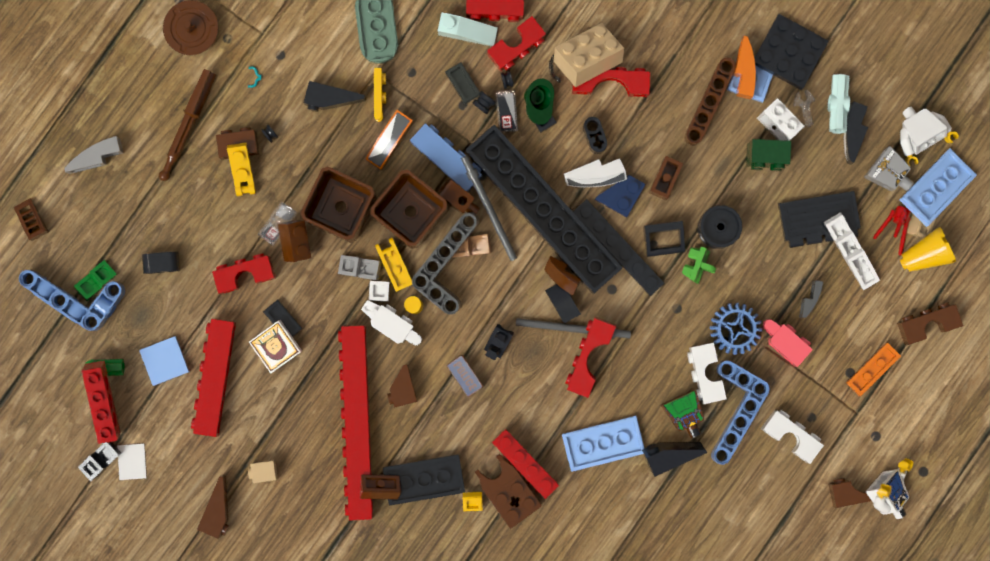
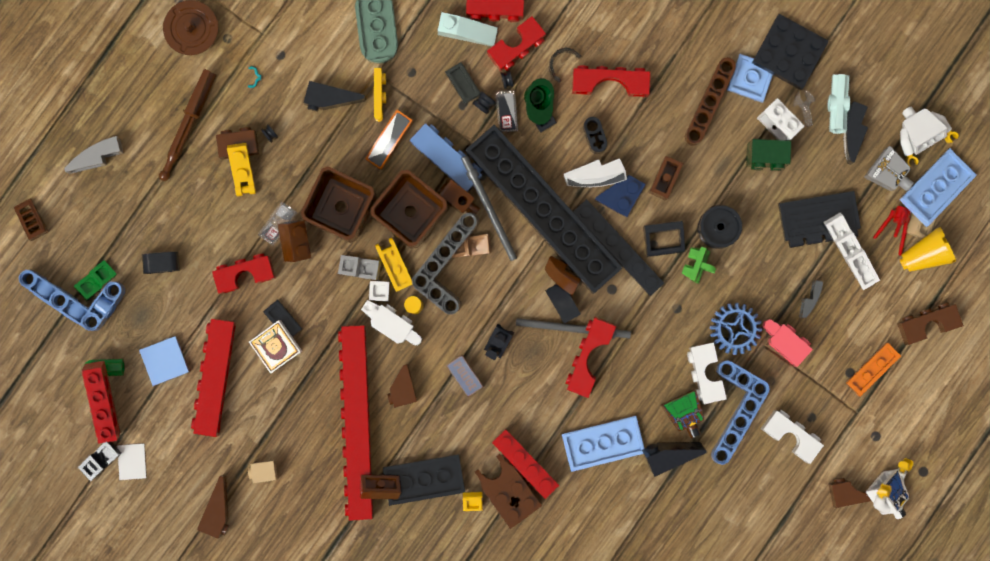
(588, 54): tan brick -> none
(745, 70): orange slope -> none

